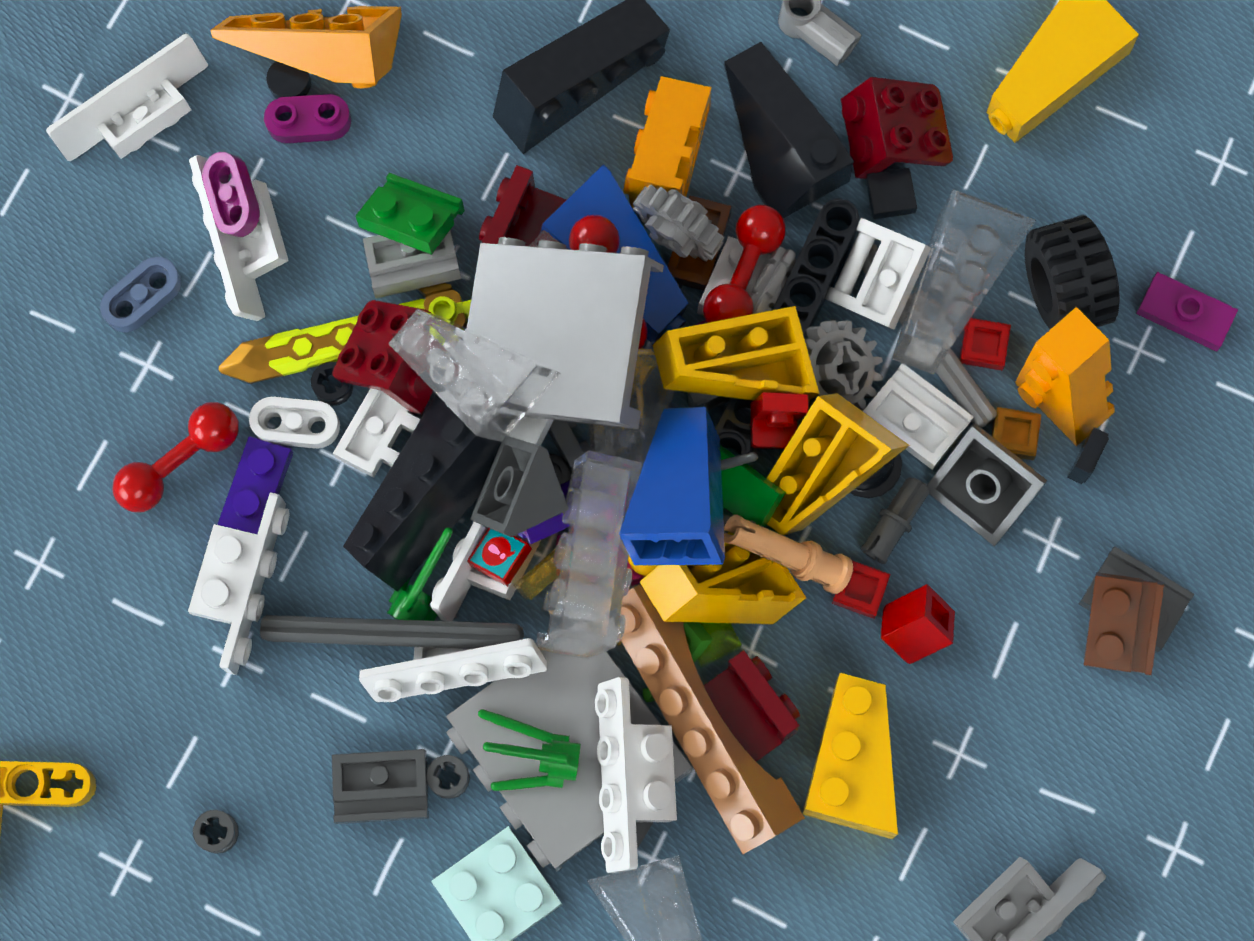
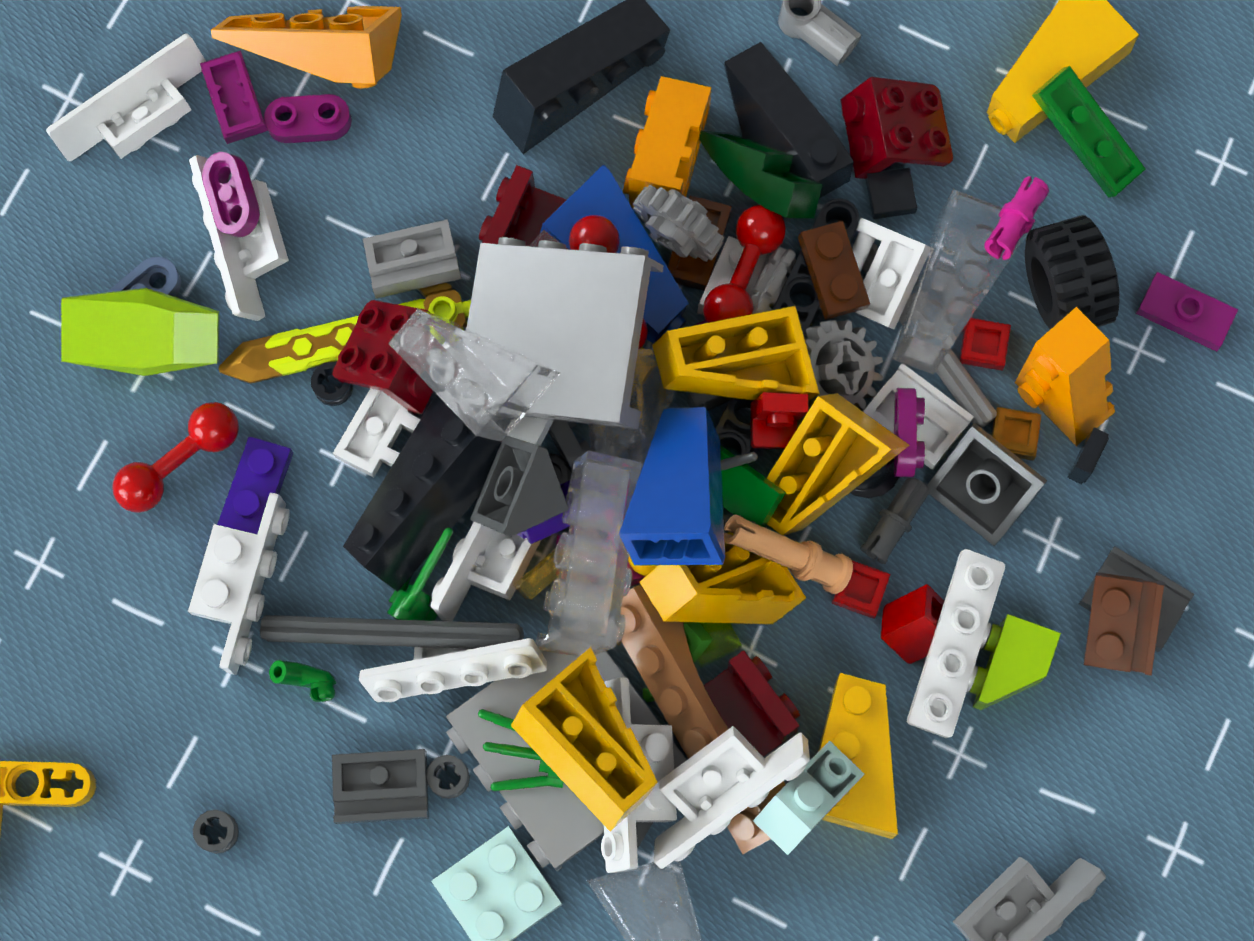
(138, 332): none -> lime piece
(233, 97): none -> magenta plate
(287, 81): black tile -> none
(296, 422): white plate -> none
(303, 675): none -> green arm
(410, 213): green plate -> none
(499, 556): tile -> none
(586, 741): none -> yellow wedge
(720, 785): none -> white bracket
(763, 174): none -> dark green slope
(808, 797): none -> light aqua slope
(834, 270): none -> reddish brown plate
(908, 413): none -> magenta plate
(956, 644): none -> white bracket
(1016, 218): none -> dark pink pin
(1017, 660): none -> lime slope
(1088, 132): none -> green tile

